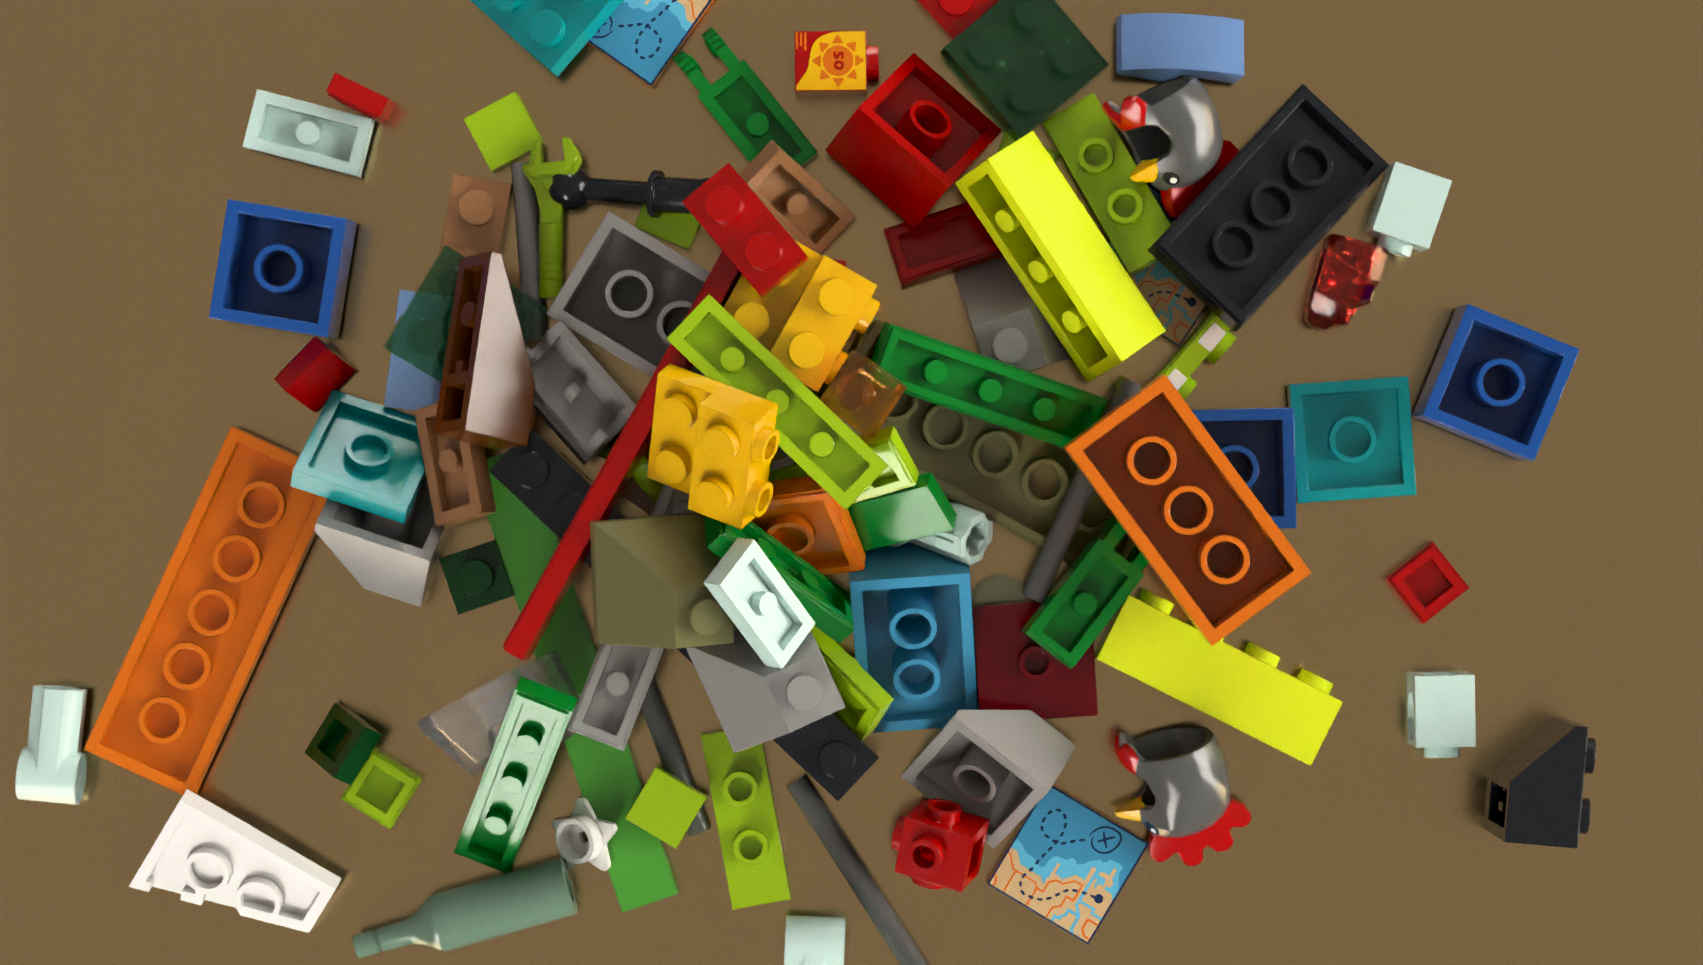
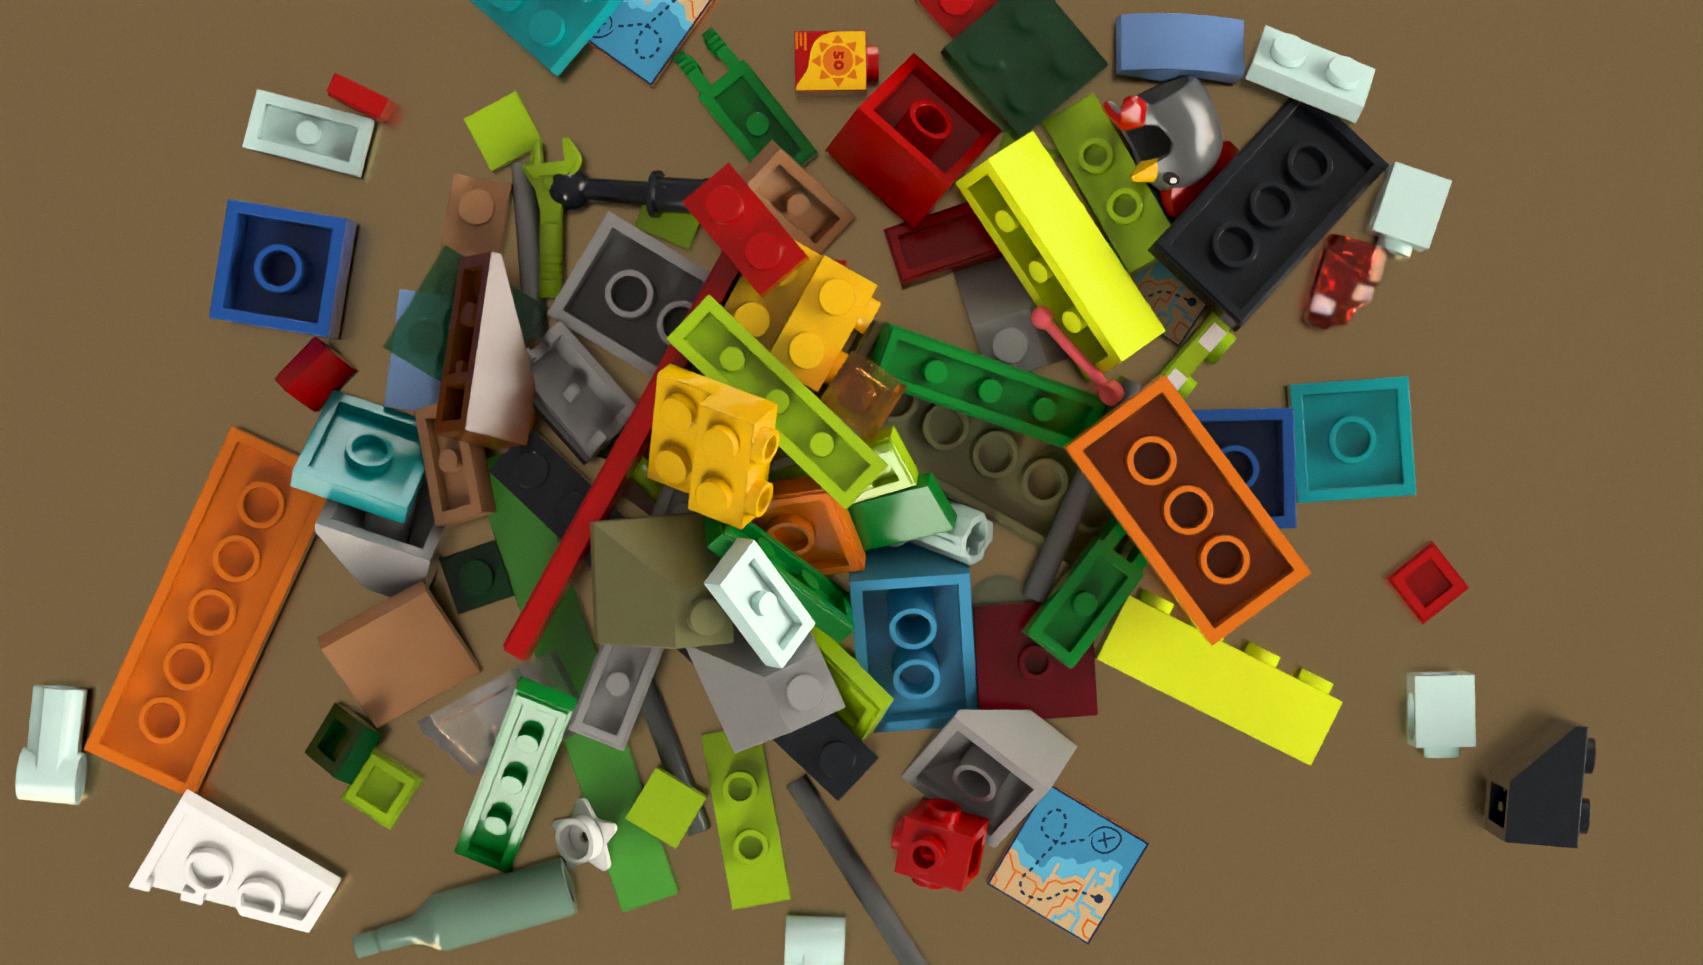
(399, 654): none -> medium nougat tile
(1109, 390): none -> coral hinge
(1184, 793): dark grey piece -> none
(1310, 74): none -> light aqua plate
(1495, 382): blue brick -> none

